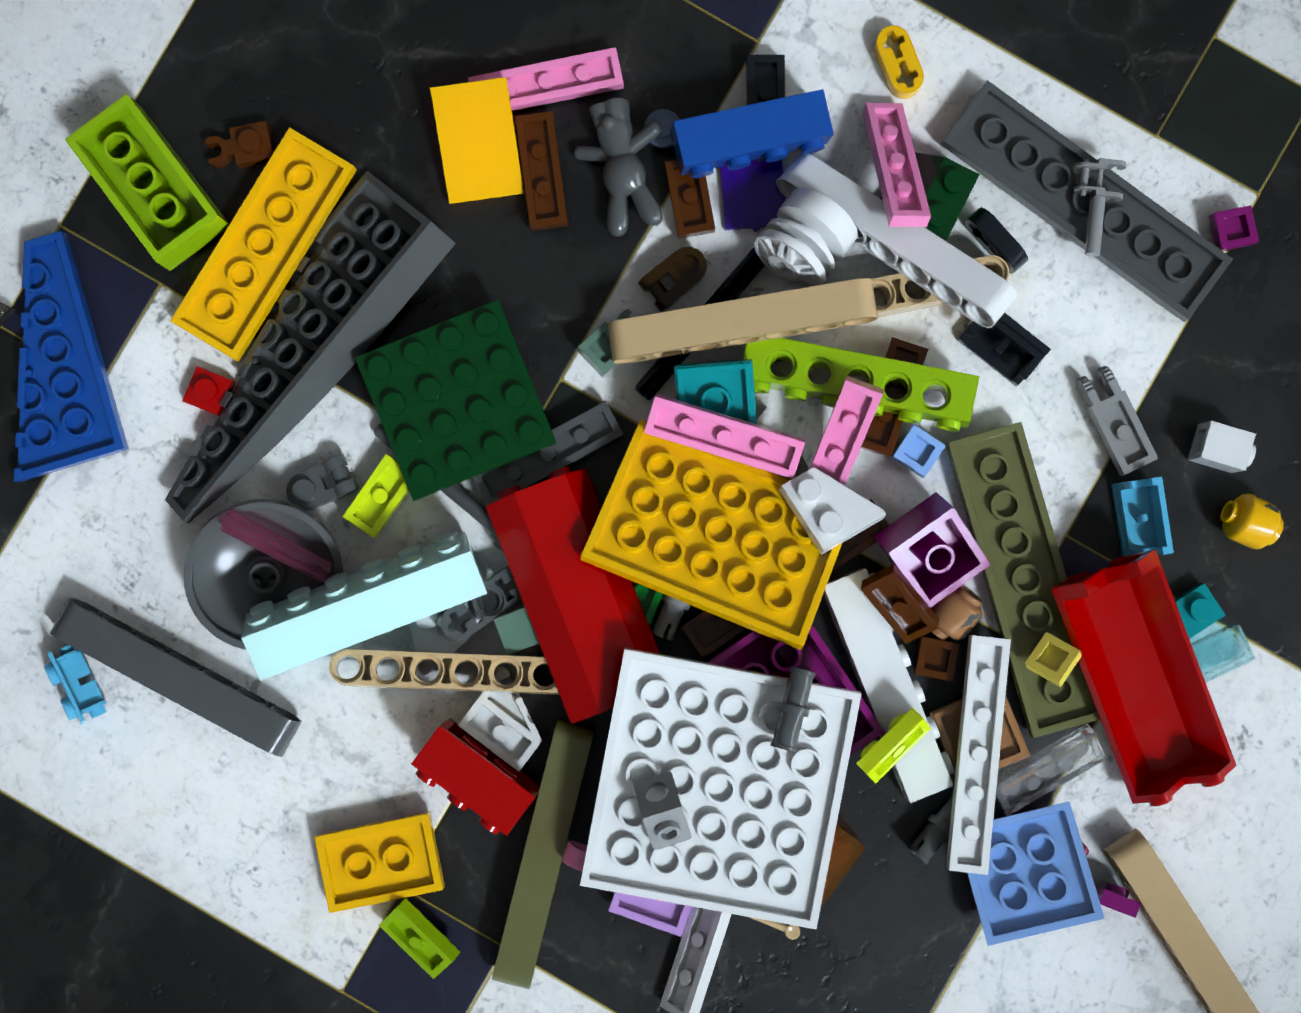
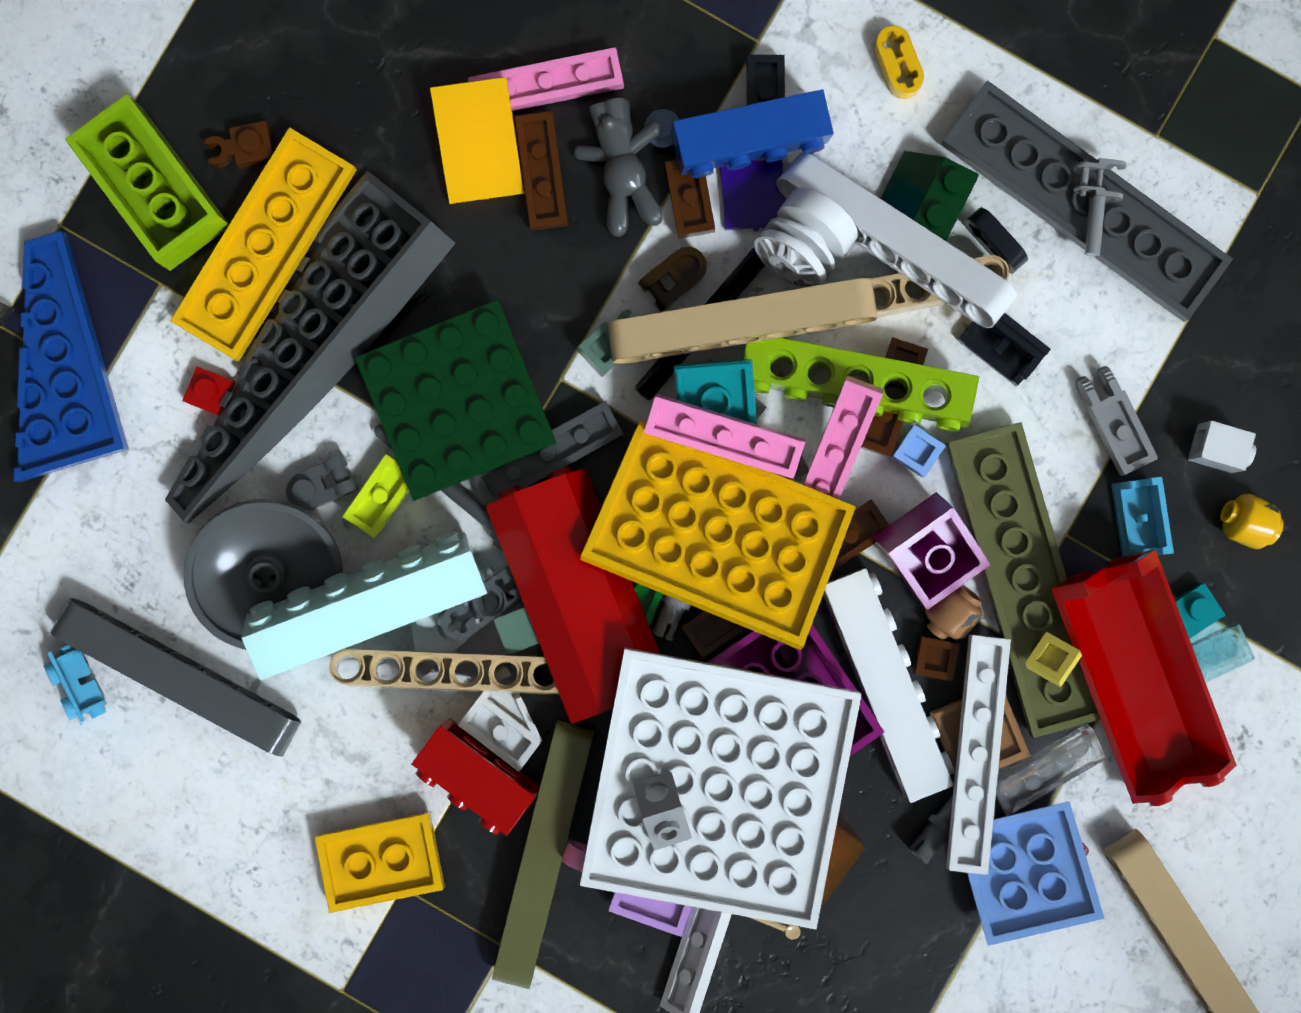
(275, 546): clear pink axle -> none
(419, 938): lime plate -> none
(793, 709): dark grey pin -> none
(828, 509): white wing -> none
(896, 165): bright pink plate -> none
(900, 604): reddish brown plate -> none
(903, 734): neon yellow plate -> none
(1117, 899): magenta plate -> none
(1234, 228): magenta plate -> none

